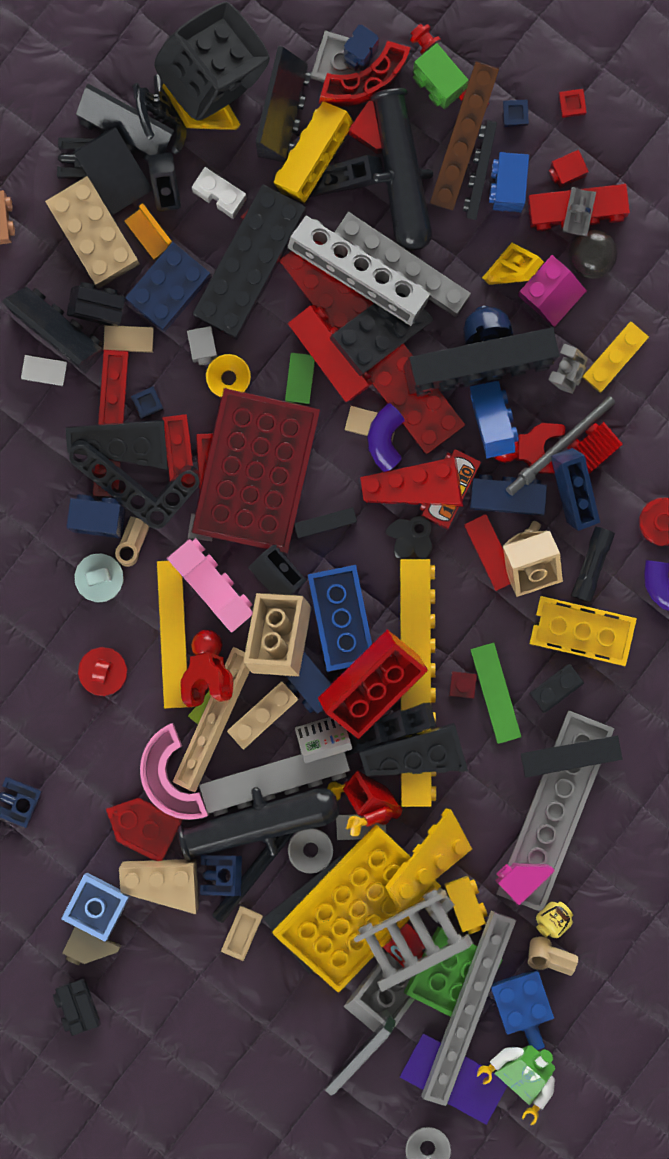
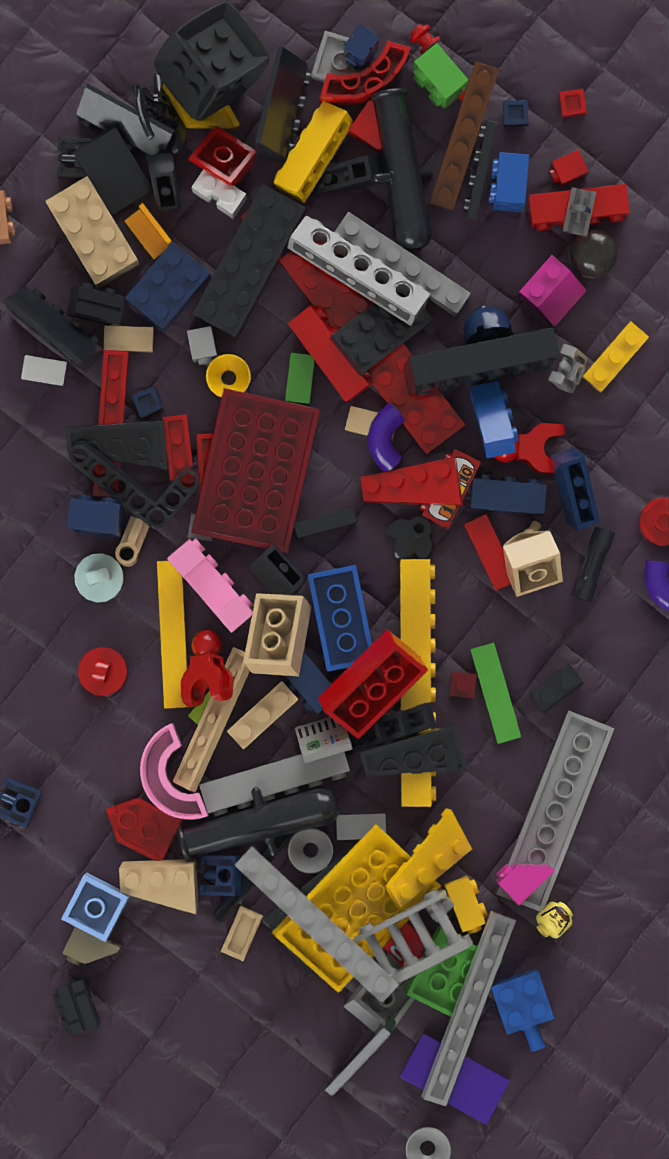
(224, 156): none -> red slope
(317, 924): none -> light grey plate
(370, 801): red torso -> none
(513, 266): yellow wing -> none
(526, 1073): torso -> none
(527, 475): dark grey bar -> none
(544, 956): tan piece -> none
(571, 756): black tile -> none
(583, 631): yellow piece -> none
(597, 445): red brick -> none

